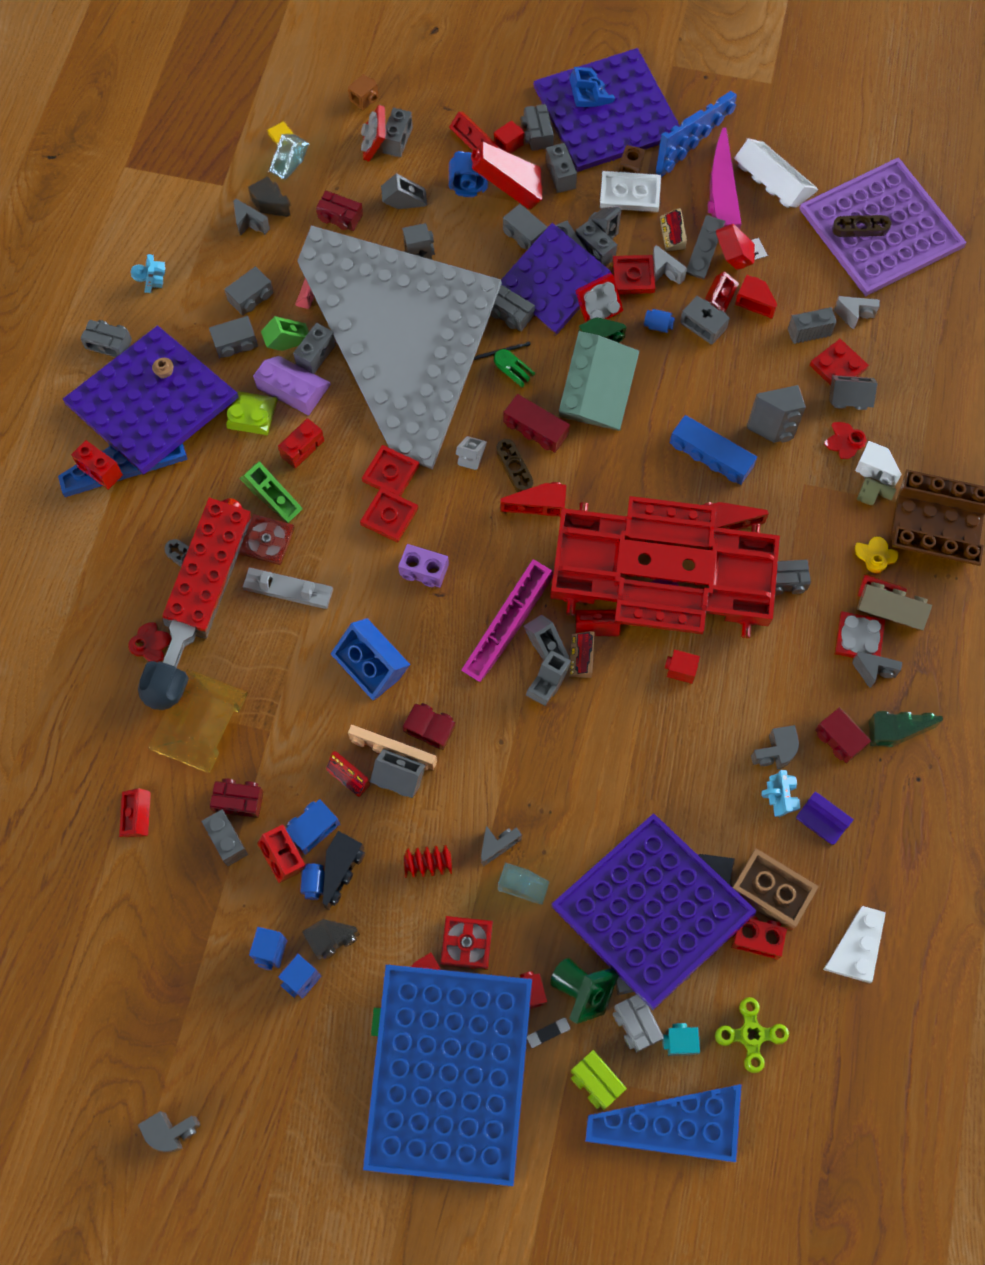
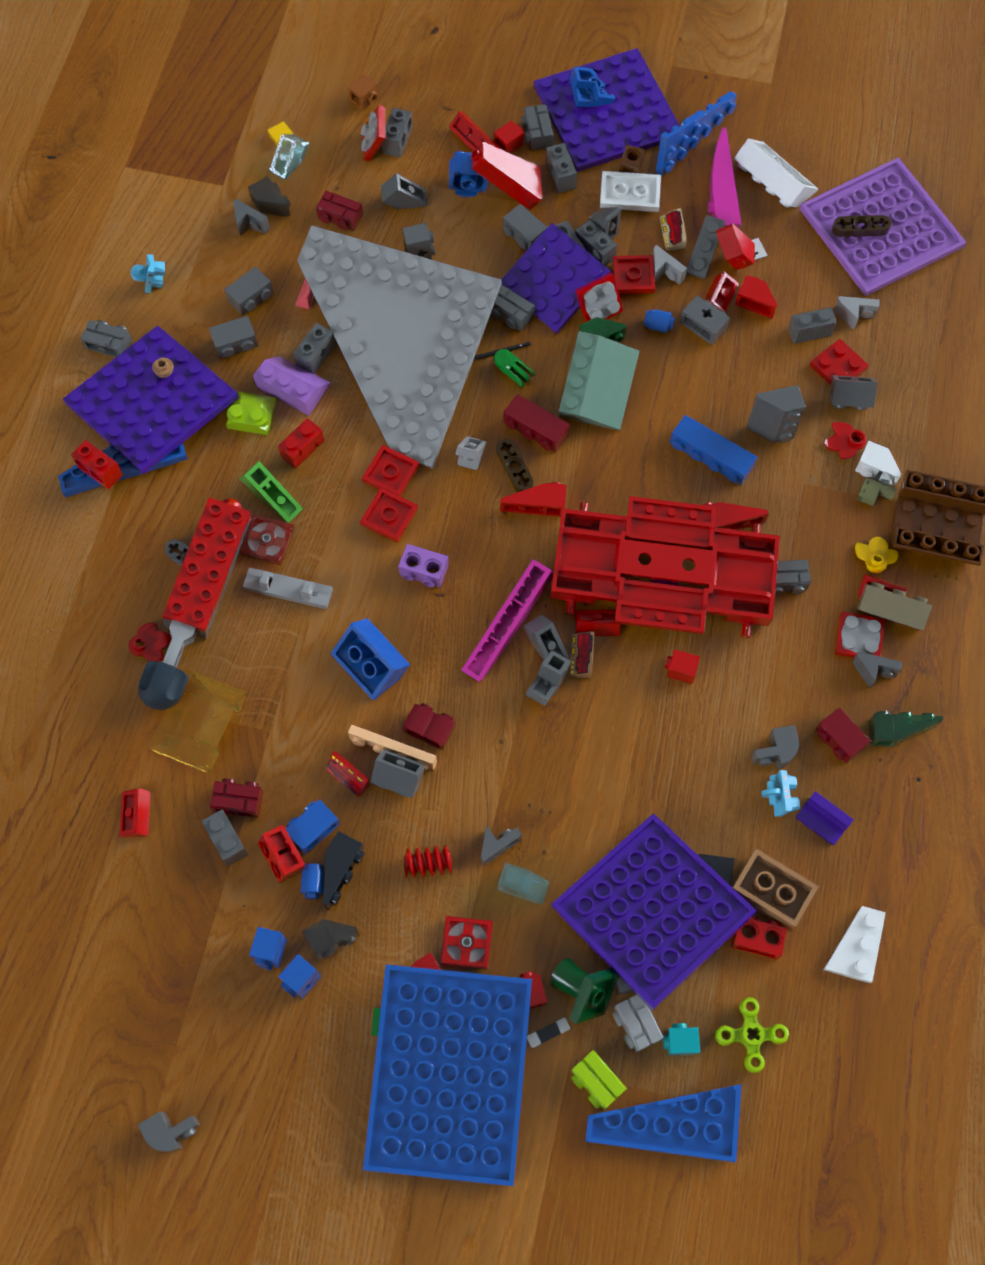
(284, 333): bright green slope -> none

